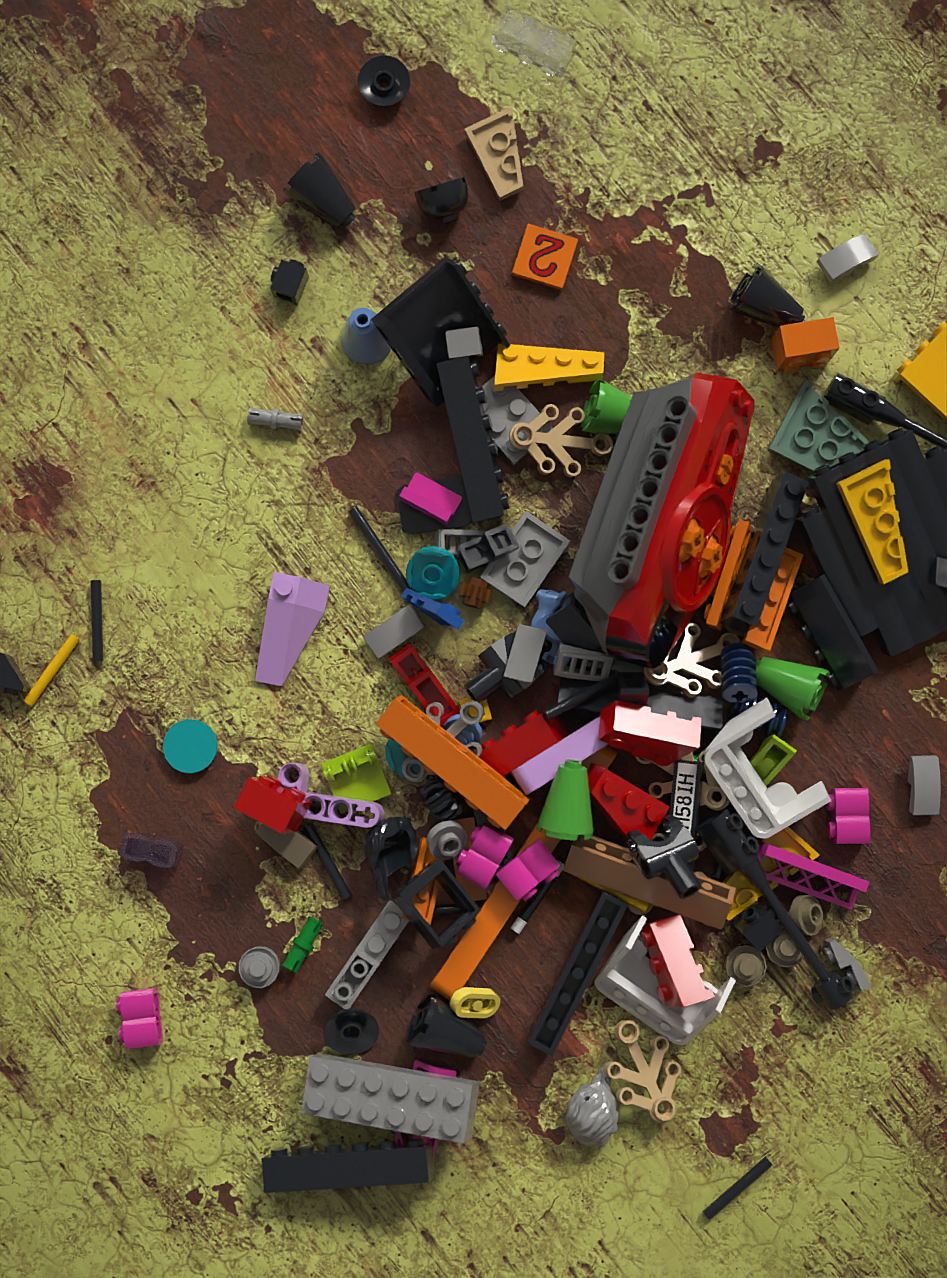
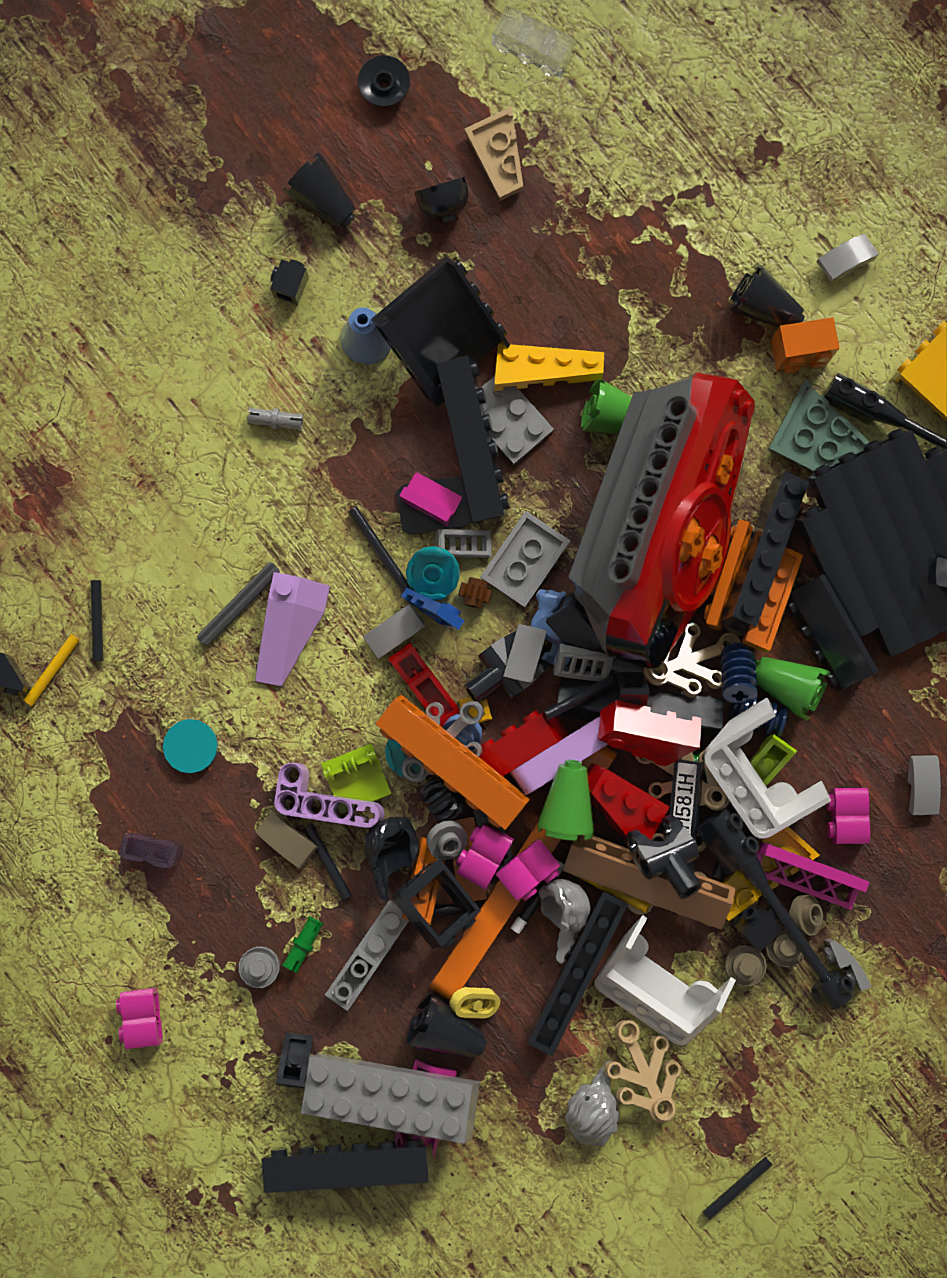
(237, 604): none -> dark grey axle
(273, 804): red brick -> none
(294, 1060): none -> black slope
(351, 1031): black dish -> none
(464, 343): light grey panel -> none
(487, 548): black slope -> none
(544, 257): orange tile -> none
(555, 440): tan plant -> none
(568, 909): none -> light grey hair
(673, 963): wedge -> none
(874, 514): yellow wing -> none

